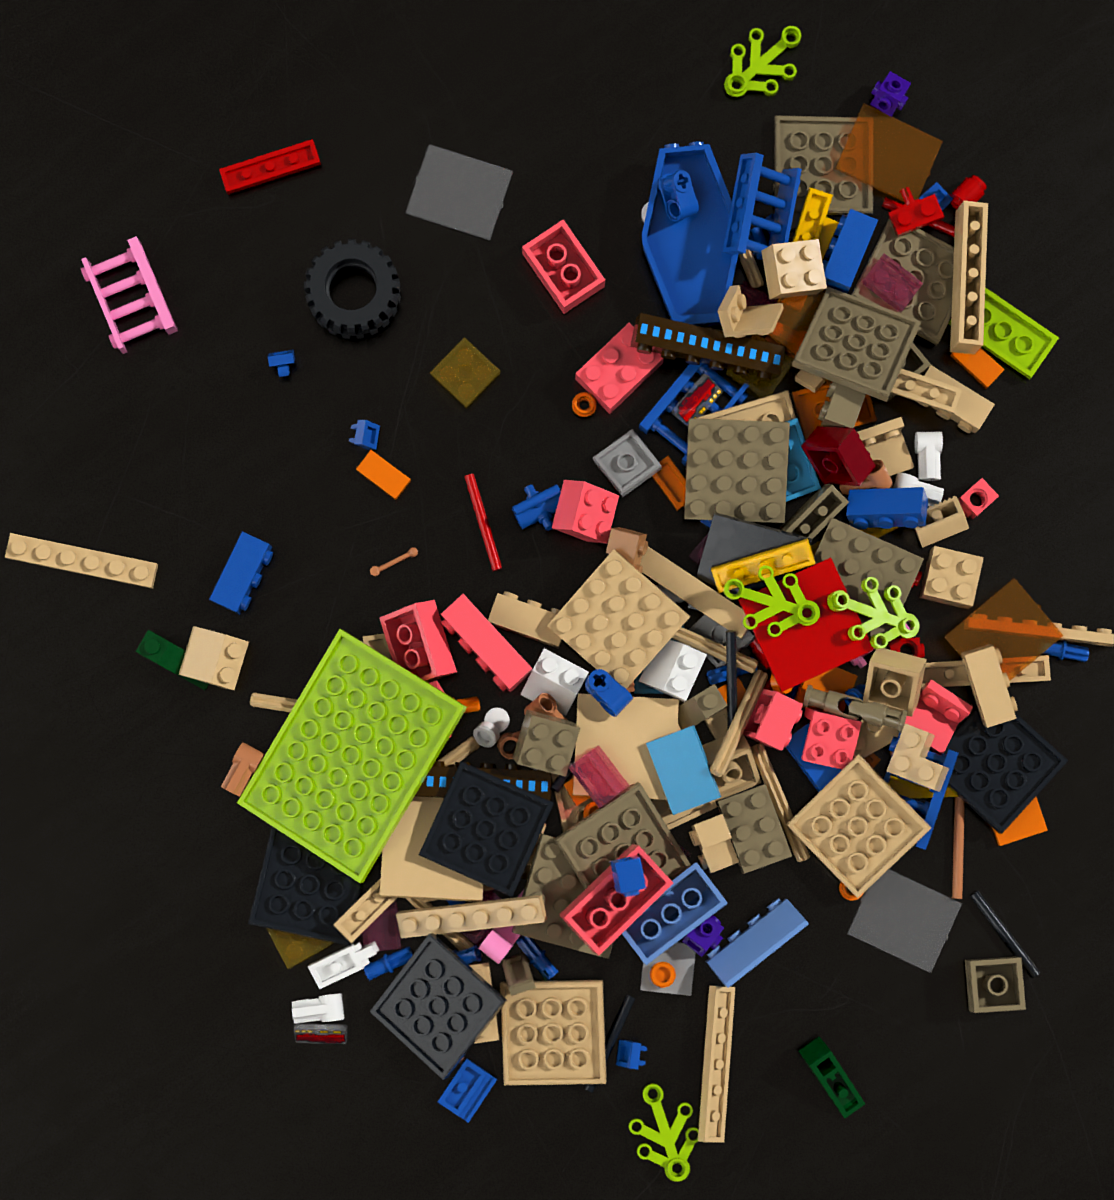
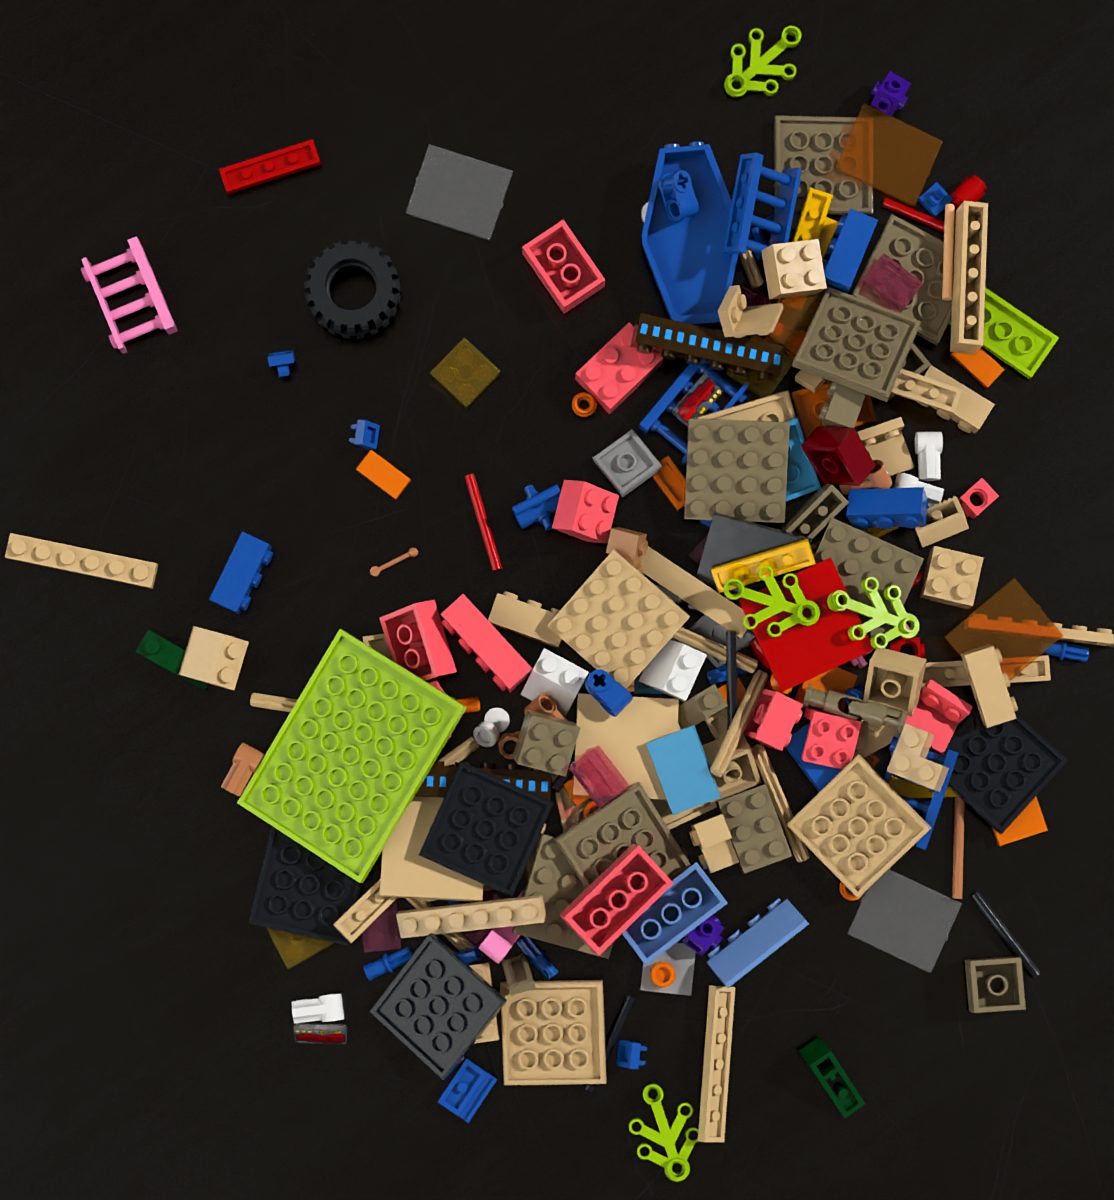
(342, 963): white hinge -> none
(628, 875): blue brick -> none
(915, 213): red plate -> none
(948, 252): none -> light nougat bar

